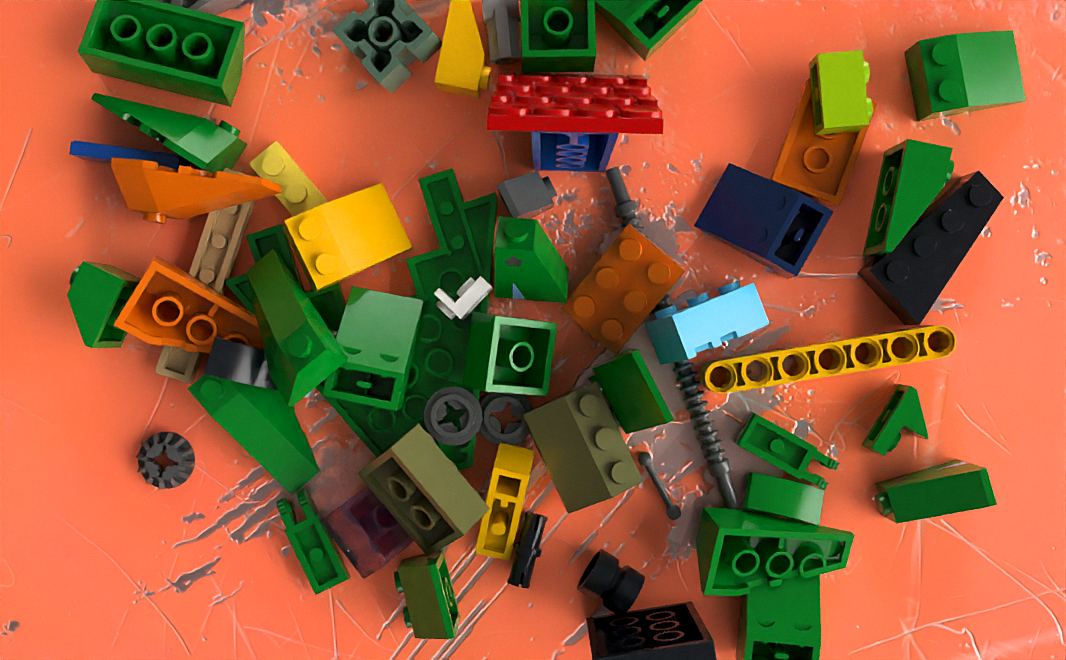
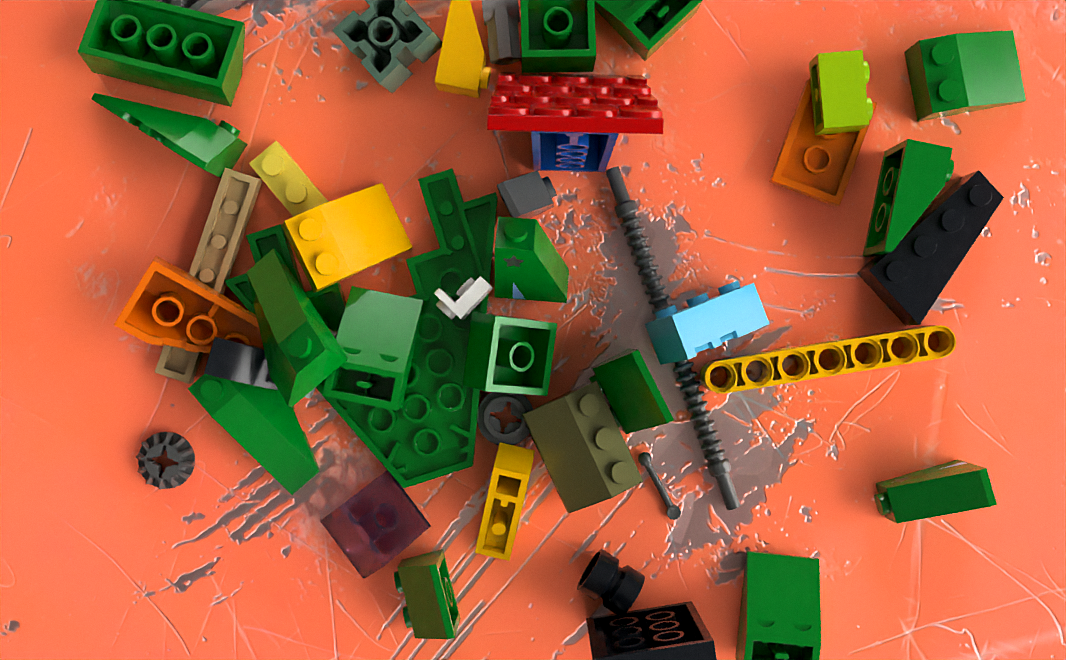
(97, 299): green slope -> none
(104, 153): blue tile -> none
(184, 192): orange wedge -> none
(313, 544): green hinge -> none
(424, 491): olive slope -> none
(437, 408): dark grey gear -> none
(527, 549): black pin -> none
(623, 289): orange plate -> none
(756, 549): green wedge -> none
(763, 220): dark blue slope -> none
(782, 449): green hinge -> none
(783, 498): green slope -> none
(900, 412): green slope -> none

